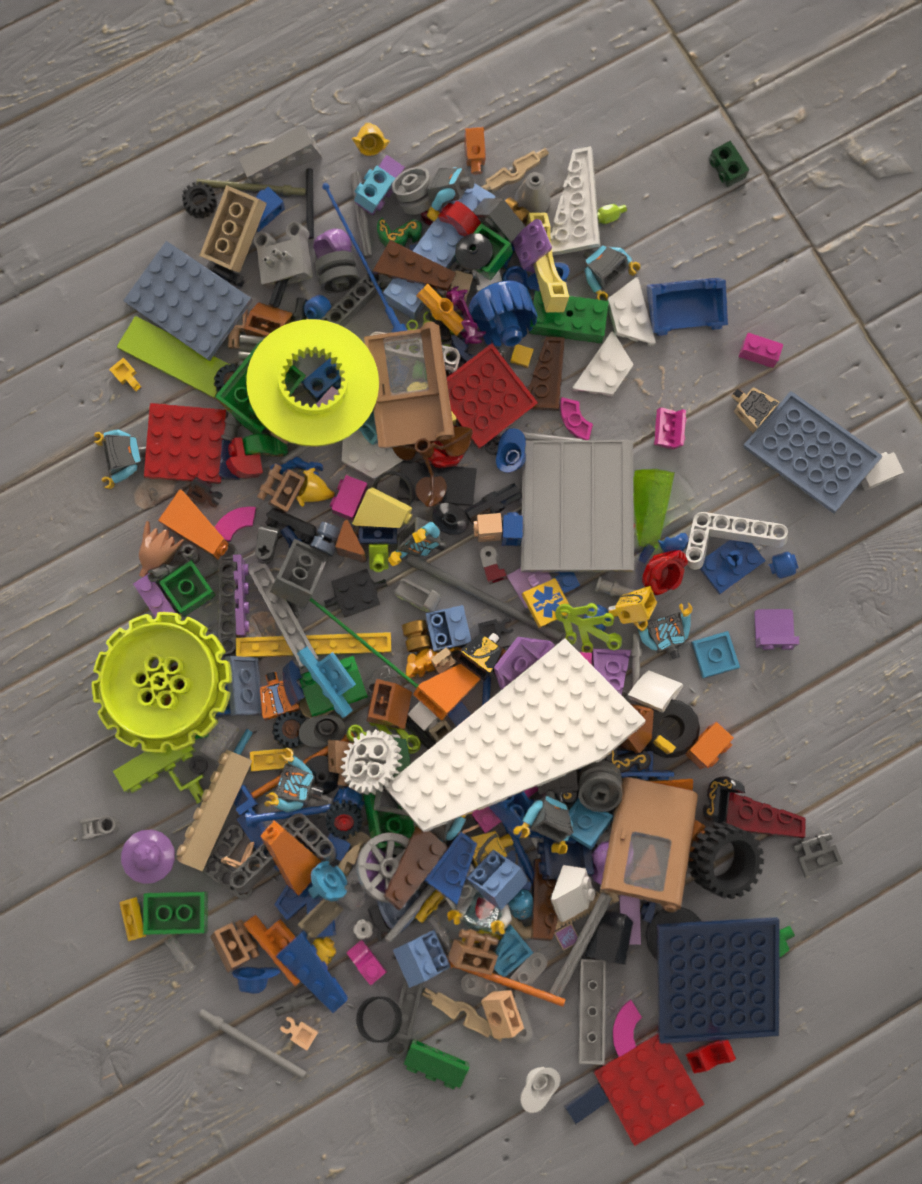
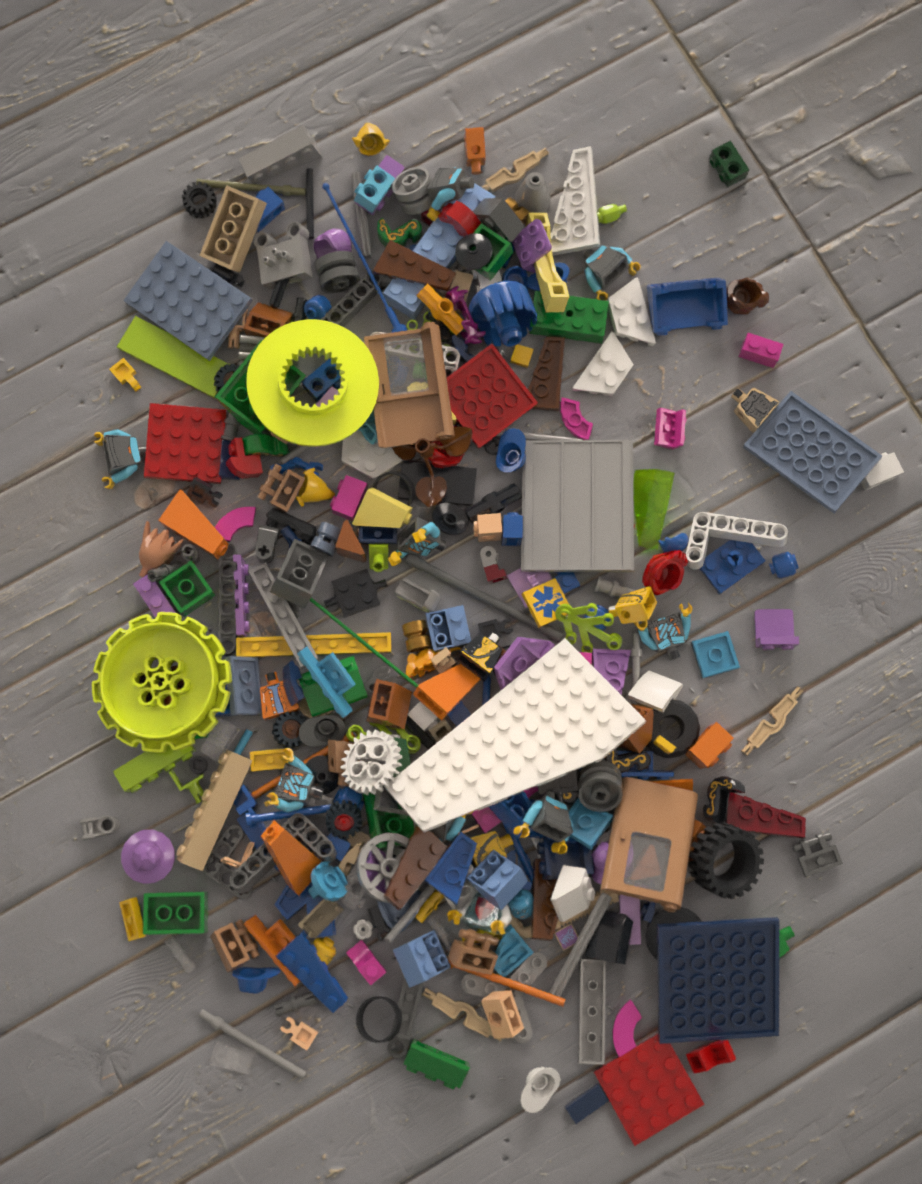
(645, 554): clear blue tile -> none
(745, 296): none -> reddish brown piece
(779, 713): none -> tan piece

